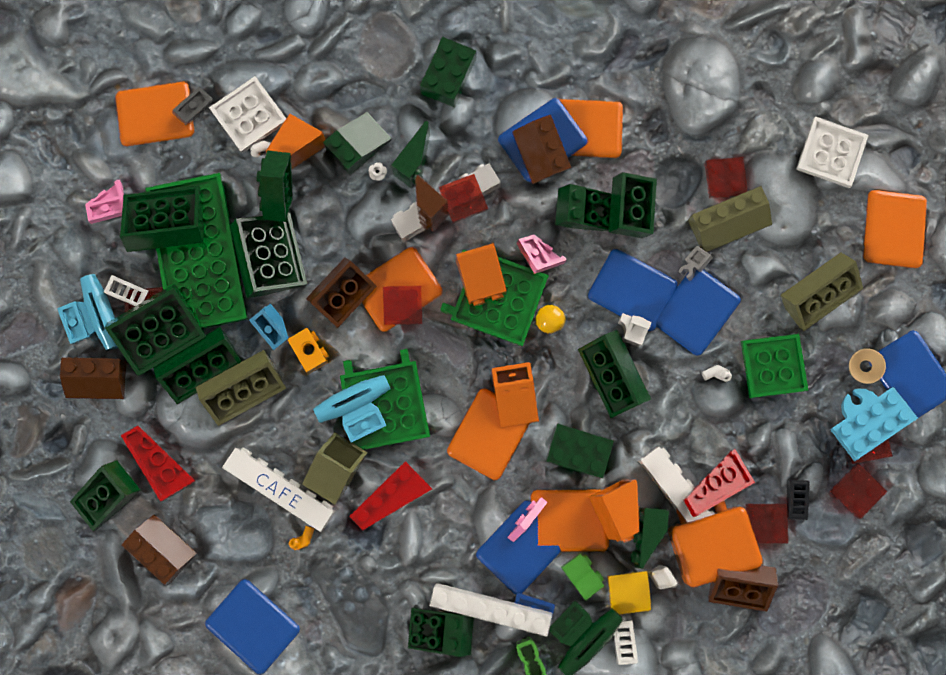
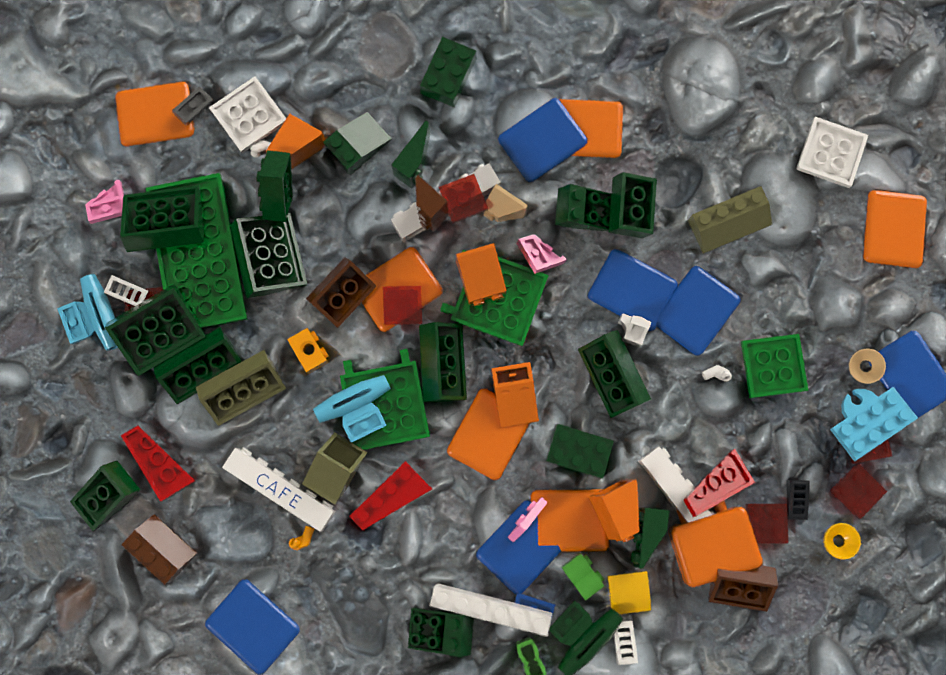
(93, 378): reddish brown slope -> none
(270, 326): dark azure slope -> none
(377, 176): white plate -> none
(442, 362): none -> dark green slope
(504, 206): none -> tan slope
(541, 149): reddish brown slope -> none
(550, 319): yellow hair -> none
(662, 577): white slope -> none
(696, 260): light grey plate -> none
(726, 177): clear red plate -> none
(822, 291): olive slope -> none
(851, 541): none -> yellow piece

